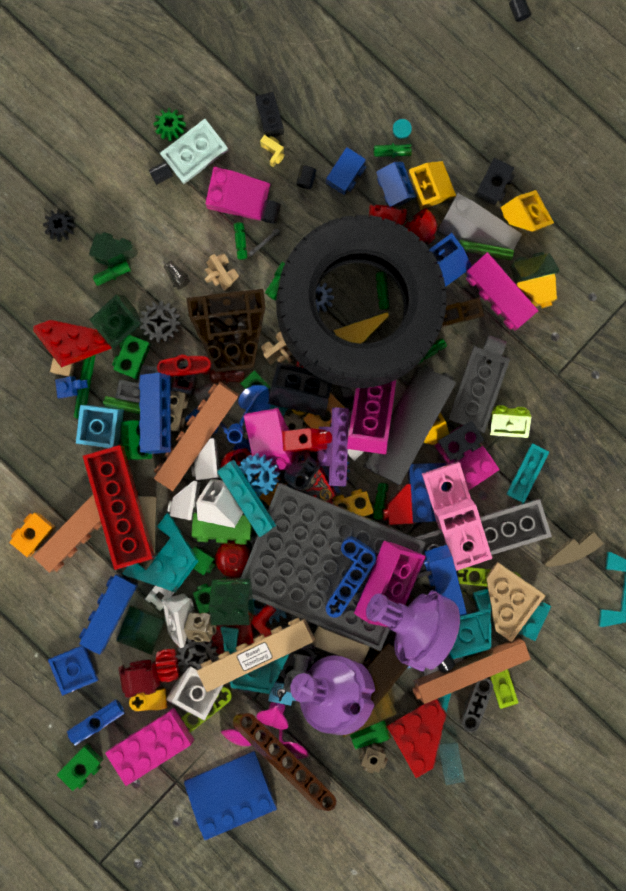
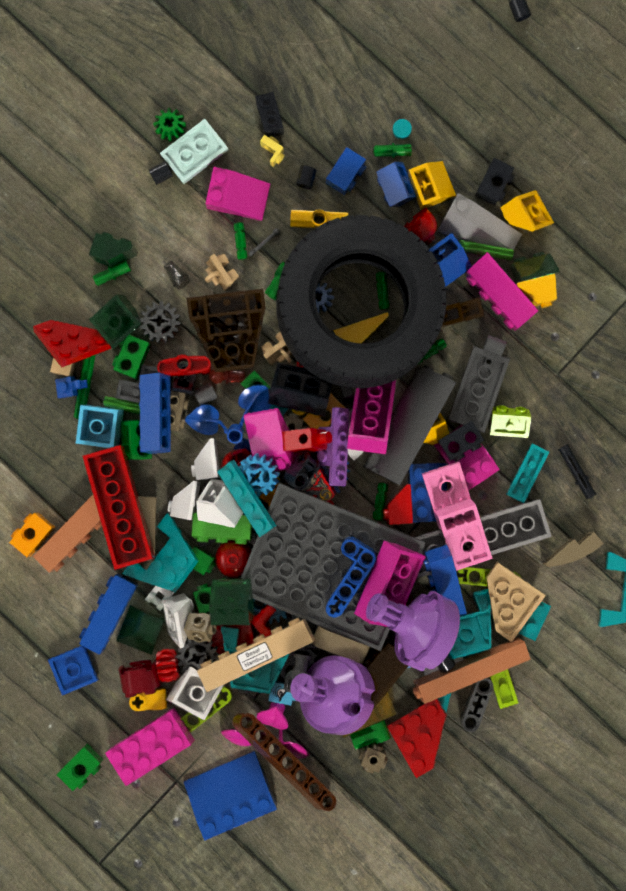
(58, 232): black gear -> none
(86, 728): blue piece -> none
(196, 436): nougat brick -> none
(270, 211): black beam -> none
(305, 218): none -> yellow piece
(350, 502): yellow brick -> none
(389, 213): red cylinder -> none
(451, 763): clear light blue plate -> none
(588, 491): none -> black pin

